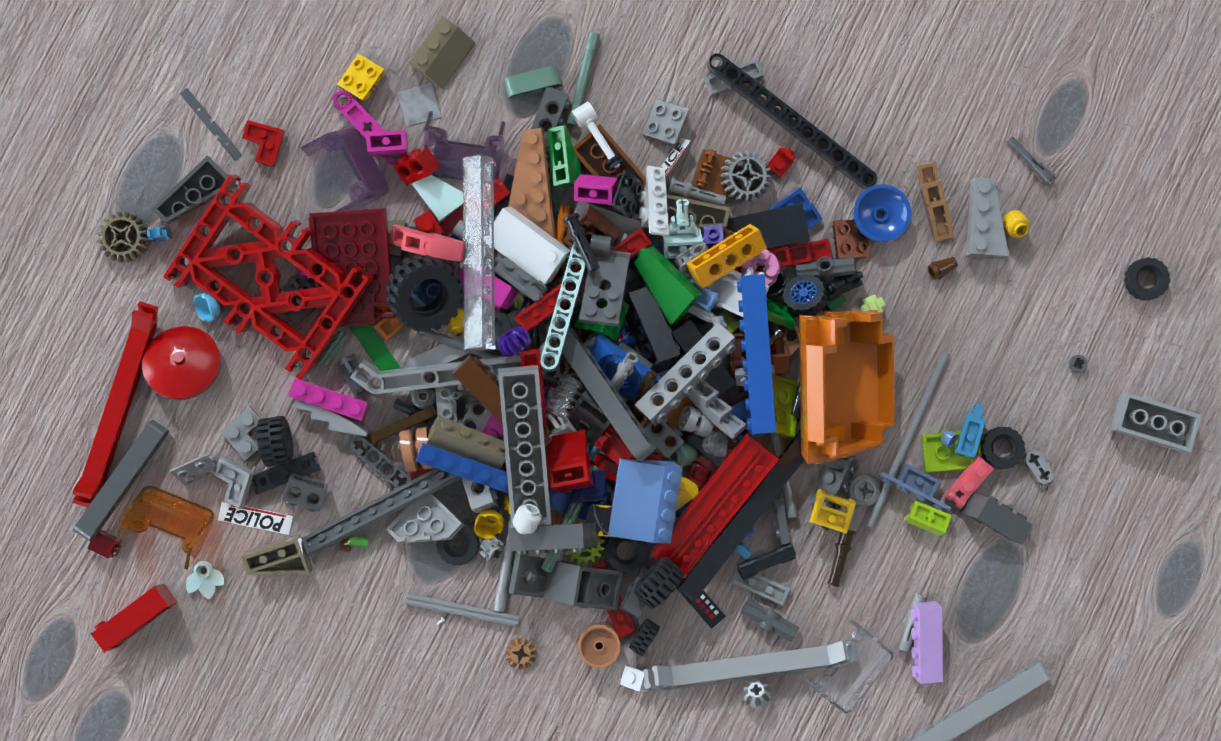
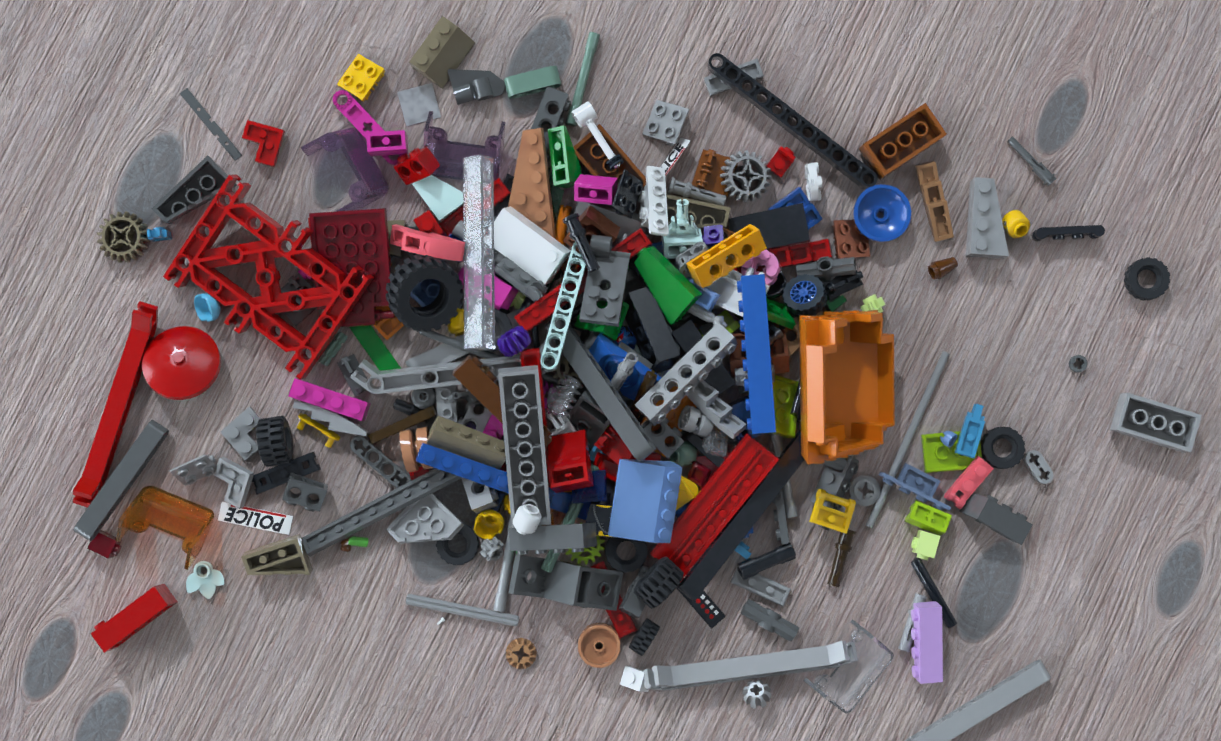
(306, 419): none -> yellow piece
(475, 85): none -> dark grey panel
(813, 181): none -> white plate
(902, 141): none -> dark orange brick
(925, 544): none -> yellowish green brick
(933, 591): none -> black axle
(1076, 232): none -> black plate

